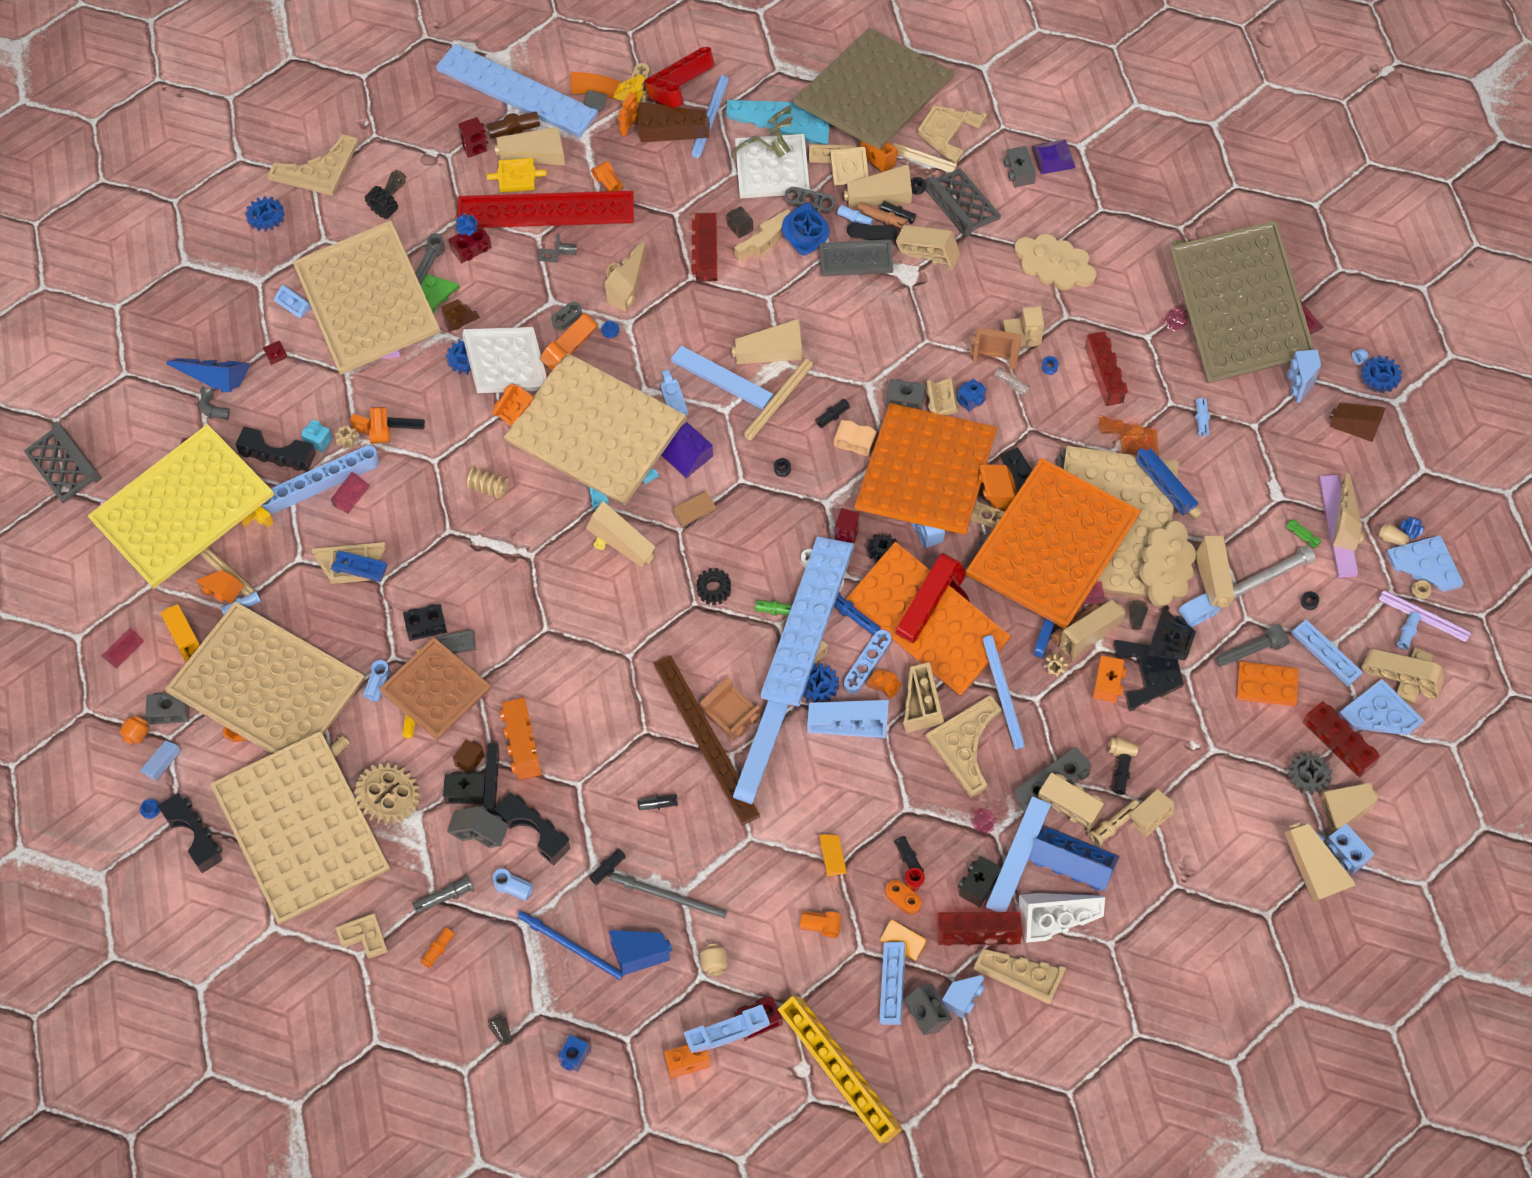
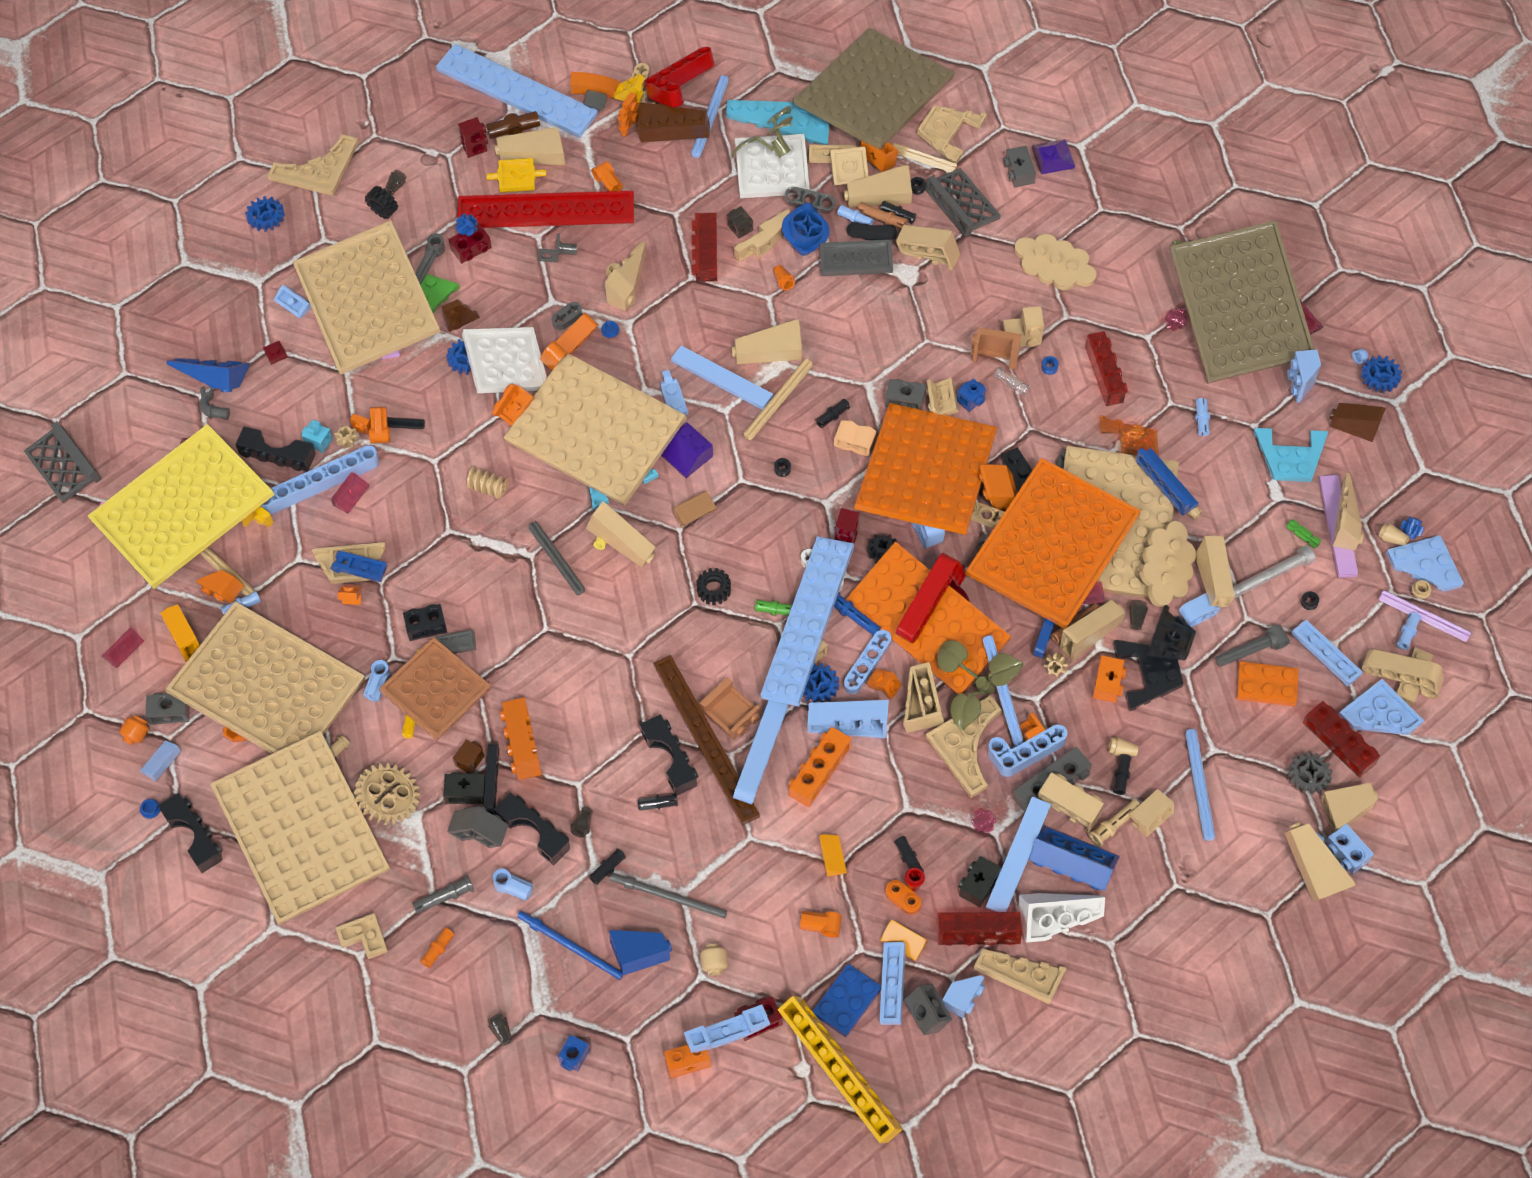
(350, 594): none -> orange bracket
(556, 558): none -> dark grey axle
(582, 823): none -> clear smoke cone
(658, 735): none -> black arch
(784, 278): none -> orange cone
(832, 740): none -> orange brick
(847, 1000): none -> blue plate
(1002, 668): none -> olive plant
(1029, 747): none -> light blue beam
(1031, 727): none -> orange panel
(1200, 785): none -> light blue axle
(1291, 462): none -> medium azure wing

